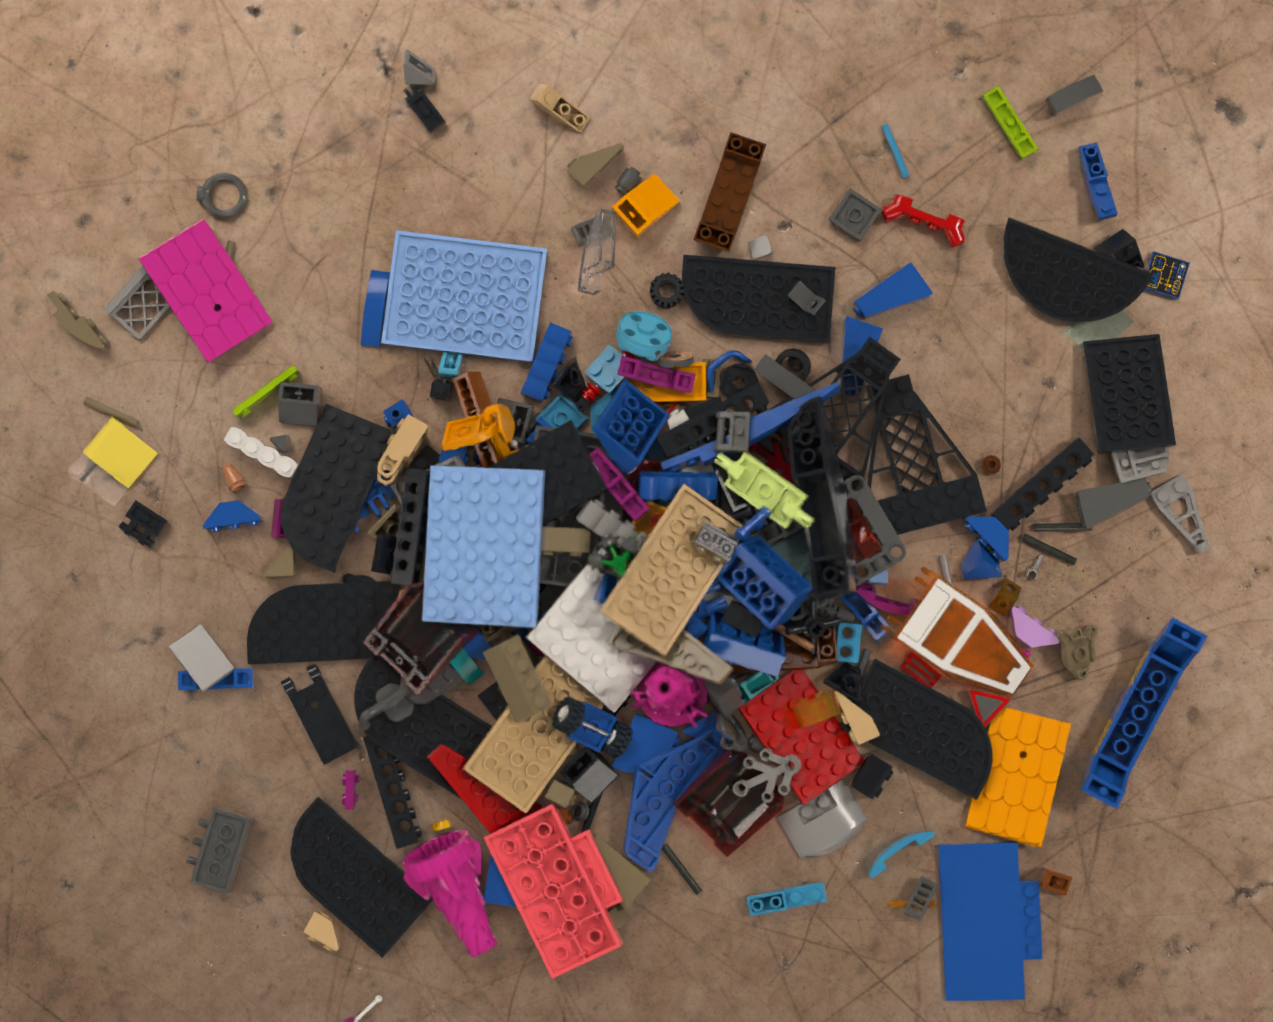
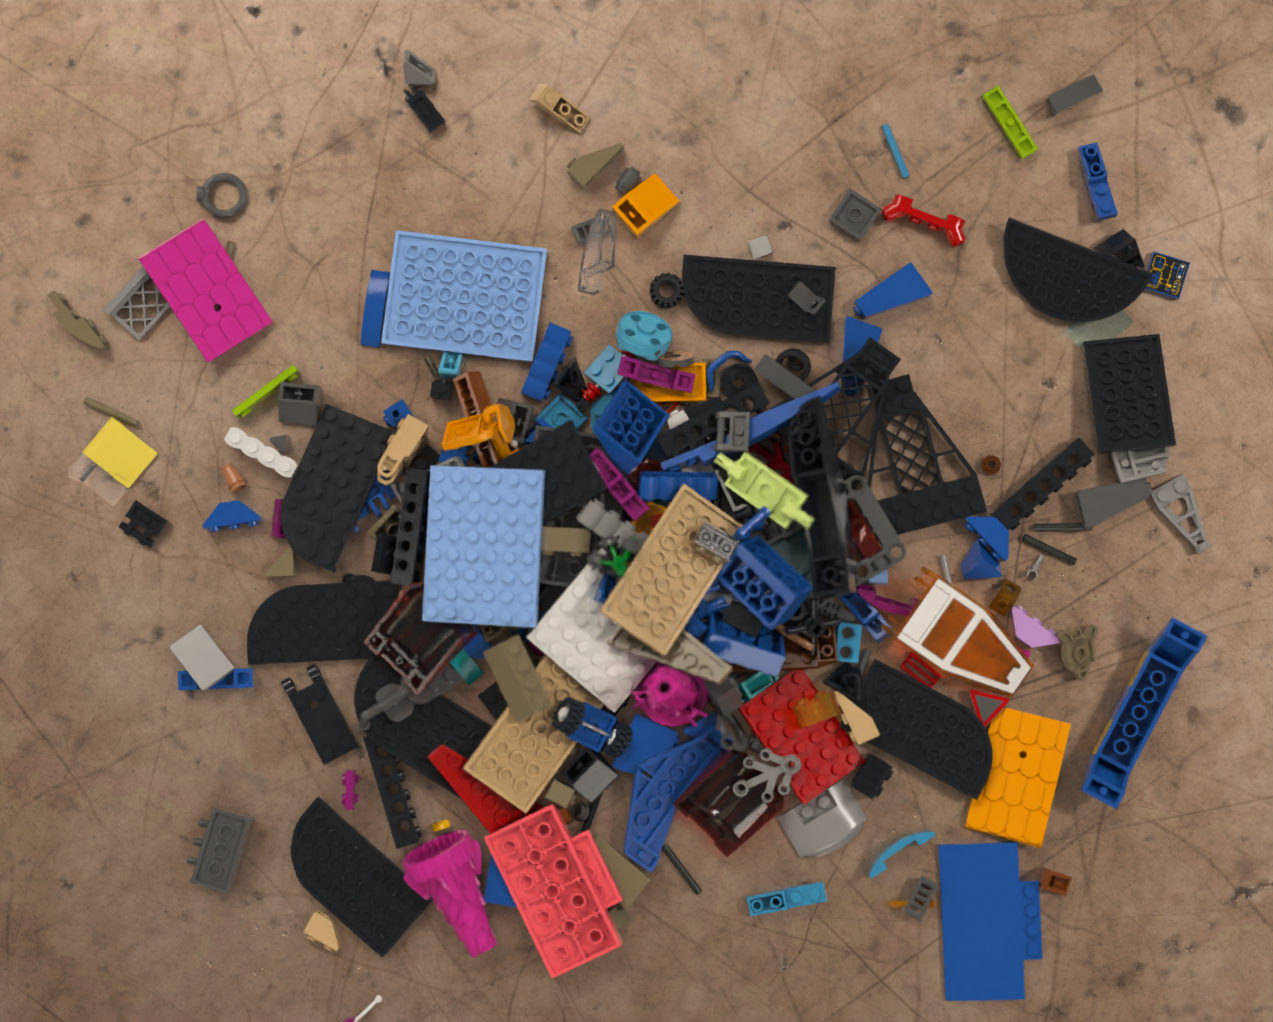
(730, 192): reddish brown slope -> none

